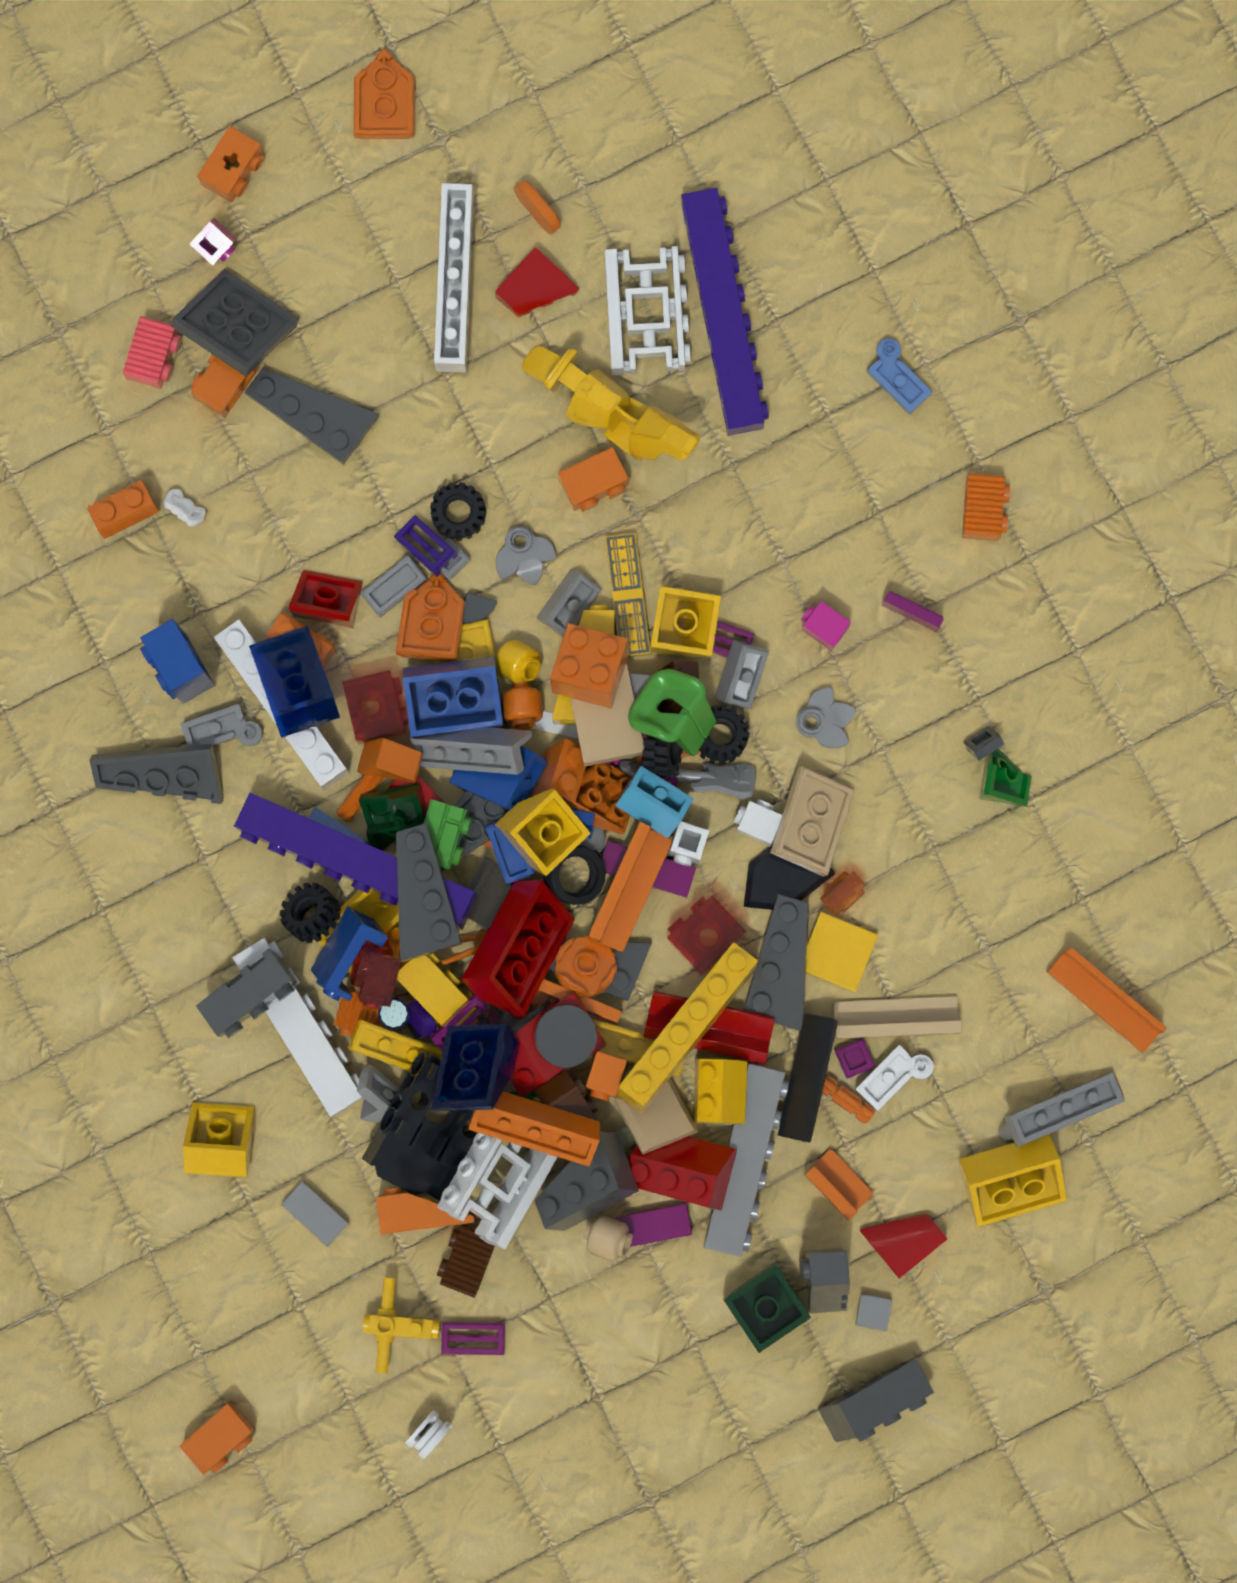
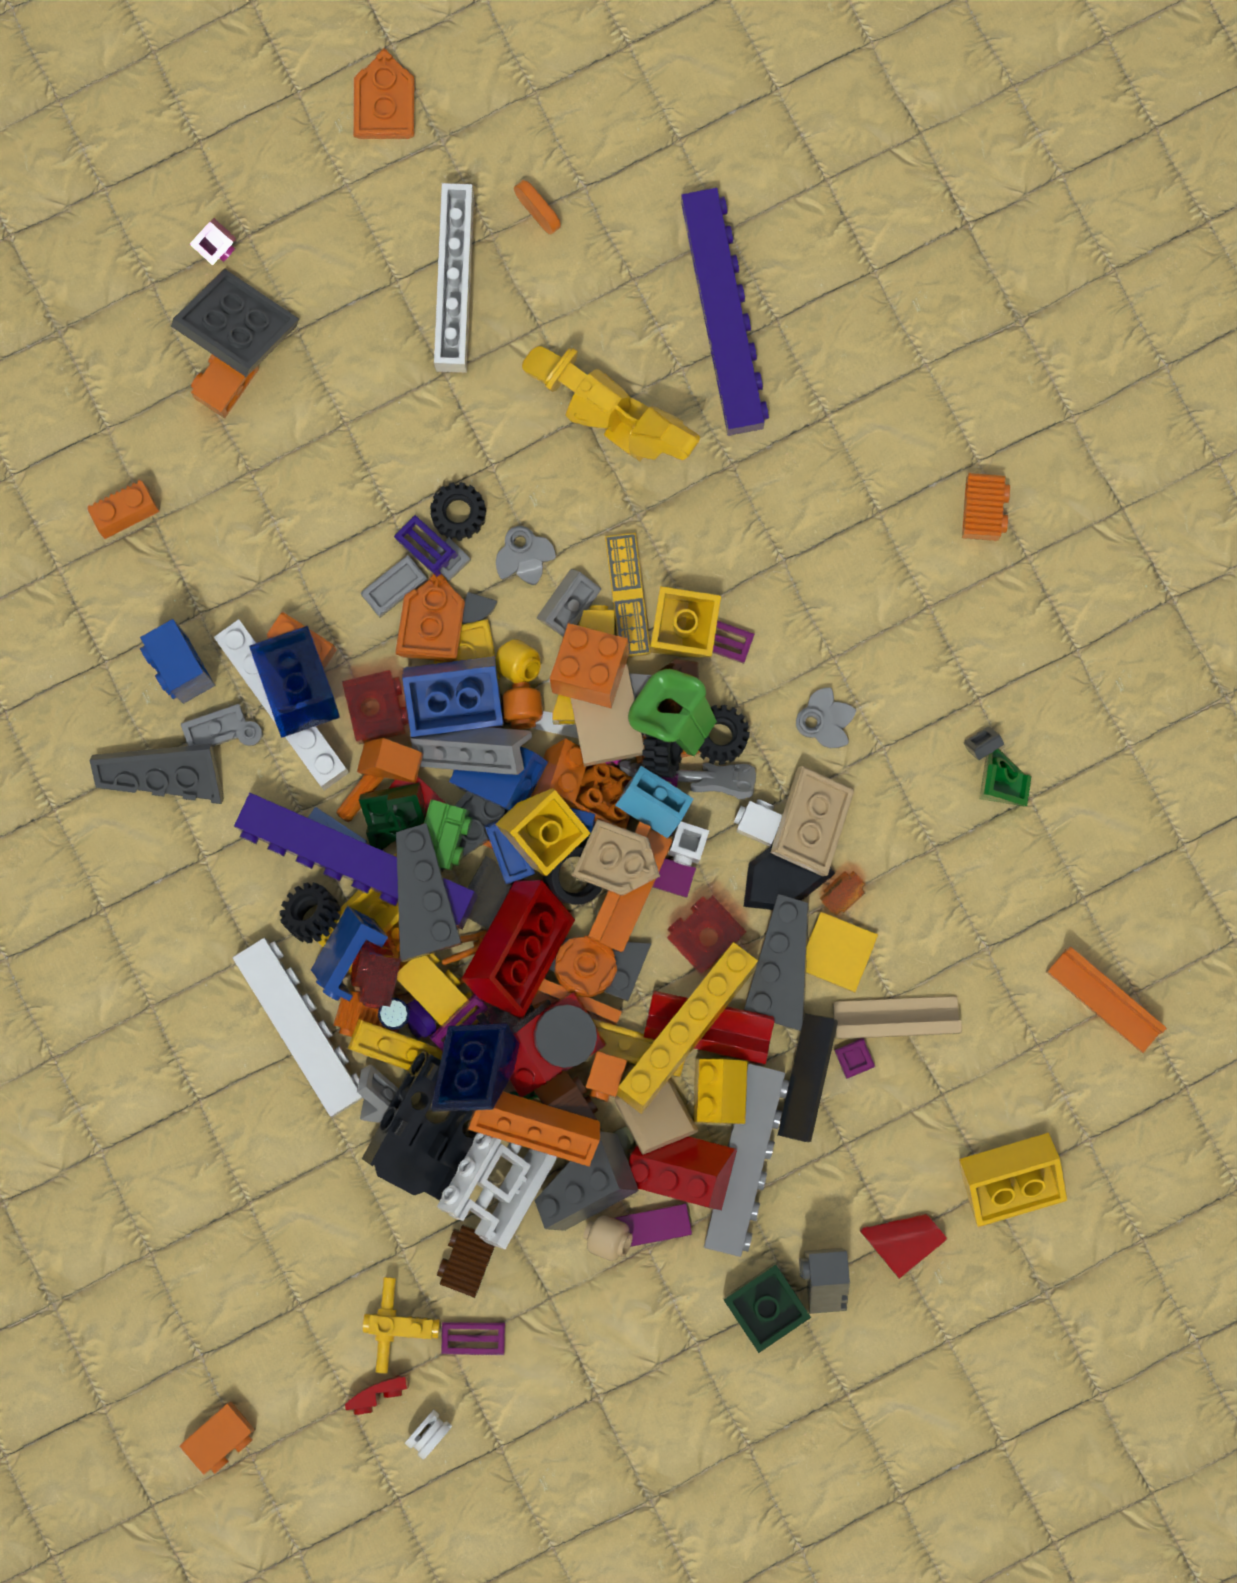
(151, 352): coral brick -> none
(184, 508): white piece -> none
(218, 1139): yellow slope -> none
(231, 149): orange brick -> none
(247, 994): dark grey wedge -> none
(315, 1213): light grey tile -> none
(318, 416): dark grey wing -> none
(326, 598): red slope -> none
(368, 1398): none -> red slope
(412, 1212): orange slope -> none
(534, 285): red slope -> none
(594, 479): orange brick -> none
(616, 859): none -> tan tile
(622, 311): white fence -> none
(741, 674): light grey slope -> none
(825, 625): dark pink brick -> none
(839, 1184): orange panel -> none
(847, 1100): orange axle -> none
(873, 1312): light grey tile -> none
(877, 1402): dark grey wedge -> none
(892, 1075): white hinge -> none
(897, 377): medium blue hinge -> none
(913, 611): magenta tile -> none
(1061, 1110): light grey piece -> none

